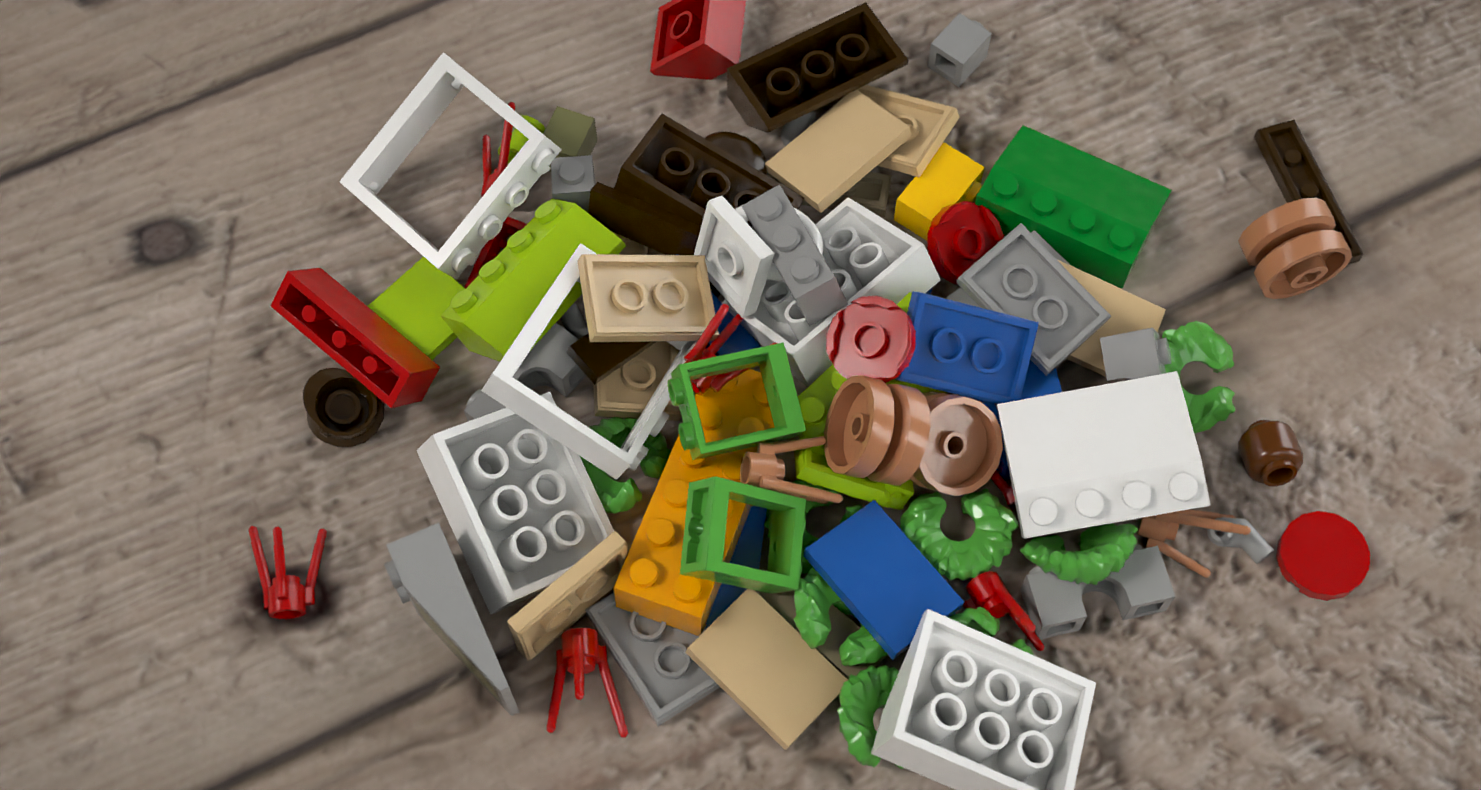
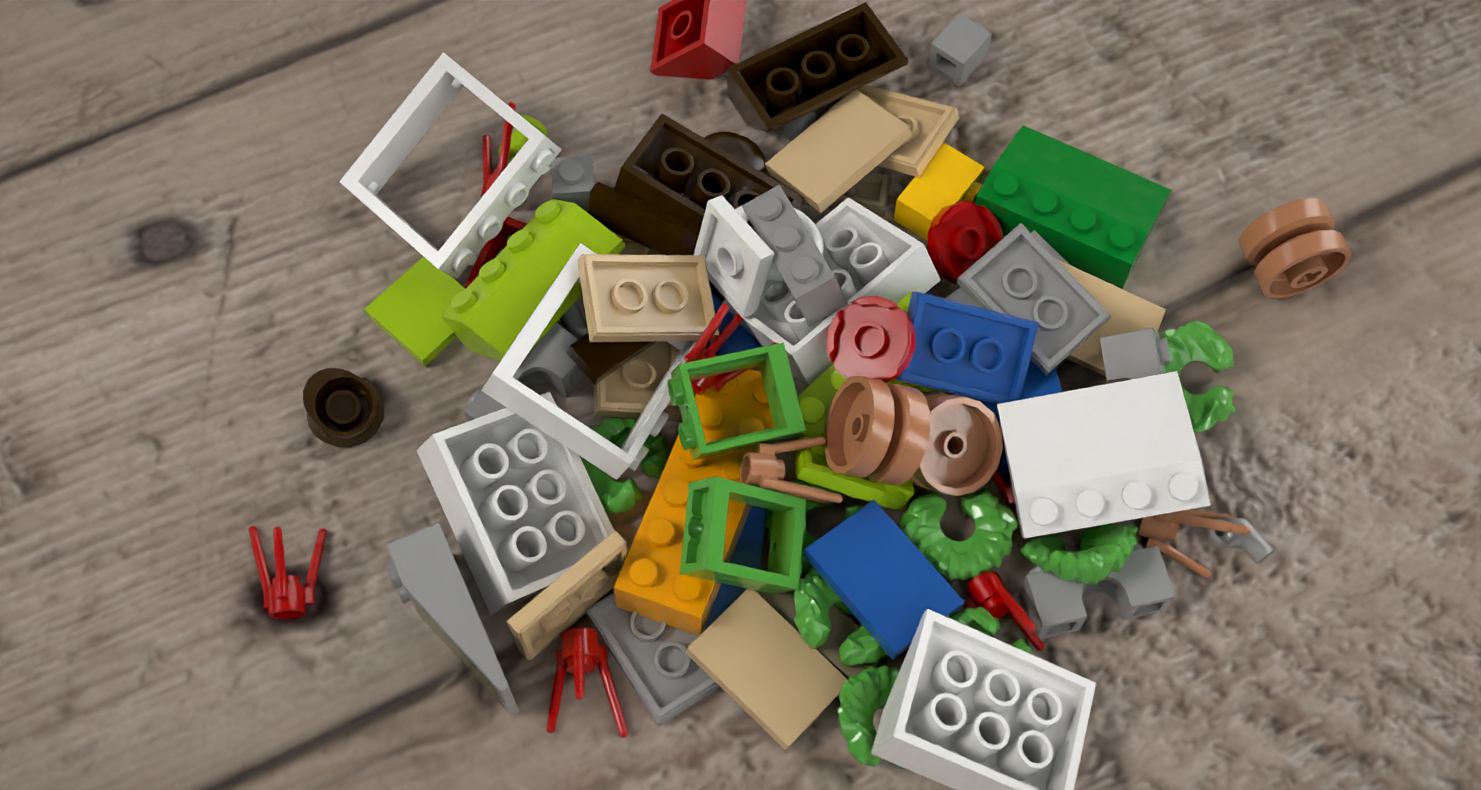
(355, 336): red brick -> none
(571, 133): olive brick -> none
(1270, 452): reddish brown head -> none
(1300, 175): dark brown tile -> none
(1323, 555): red tile -> none

